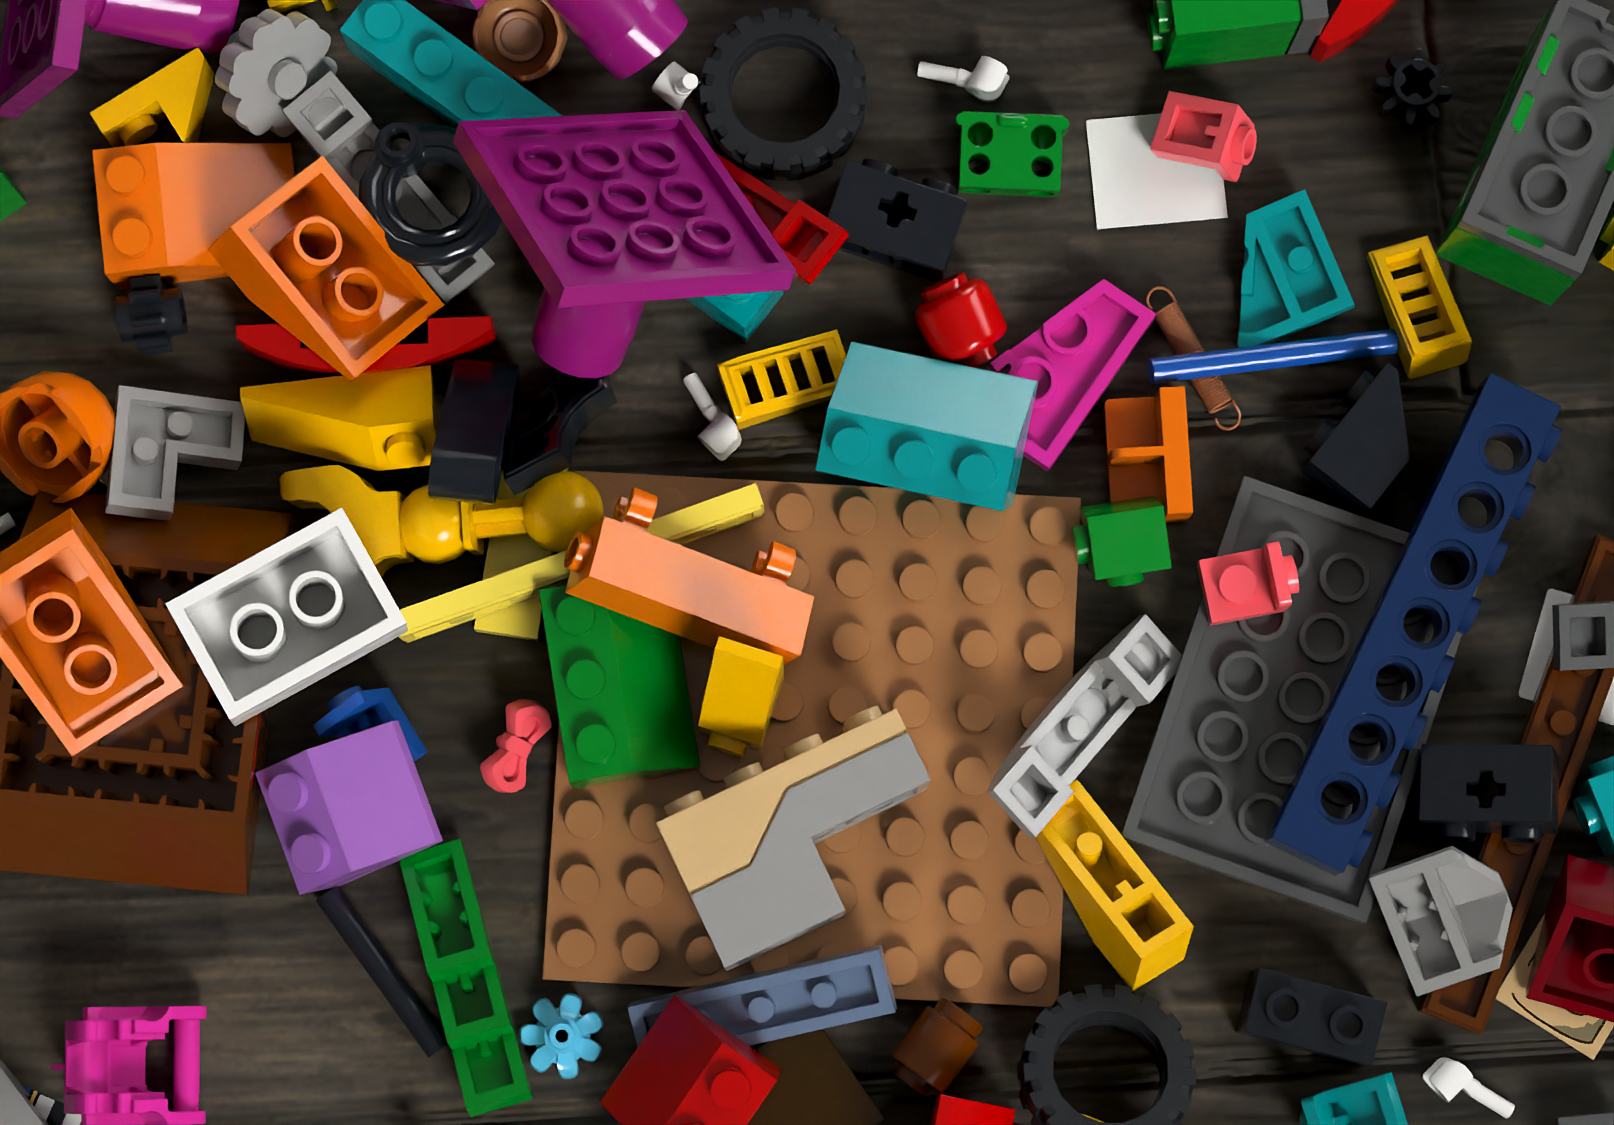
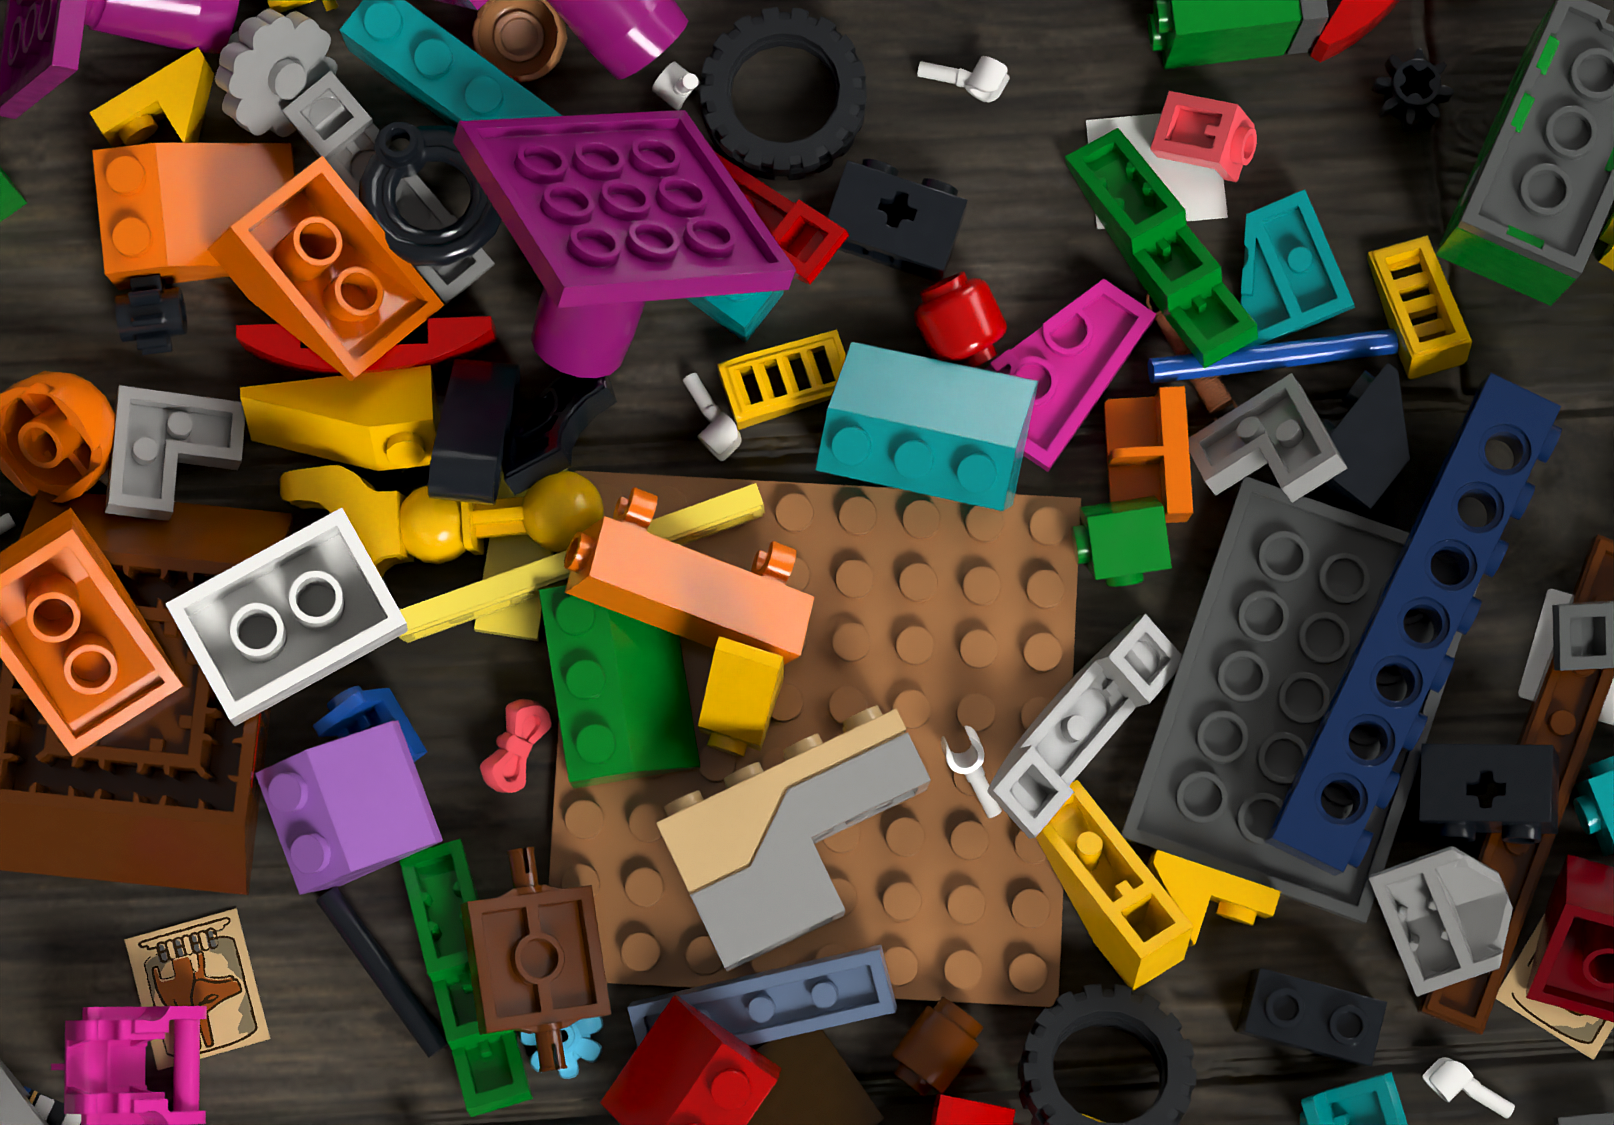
(200, 966): none -> sticker
(535, 959): none -> reddish brown plate
(970, 764): none -> white hand
(1009, 149): green piece -> none
(1161, 248): none -> green slope
(1194, 884): none -> yellow slope
(1247, 584): coral bracket -> none
(1271, 429): none -> light grey plate

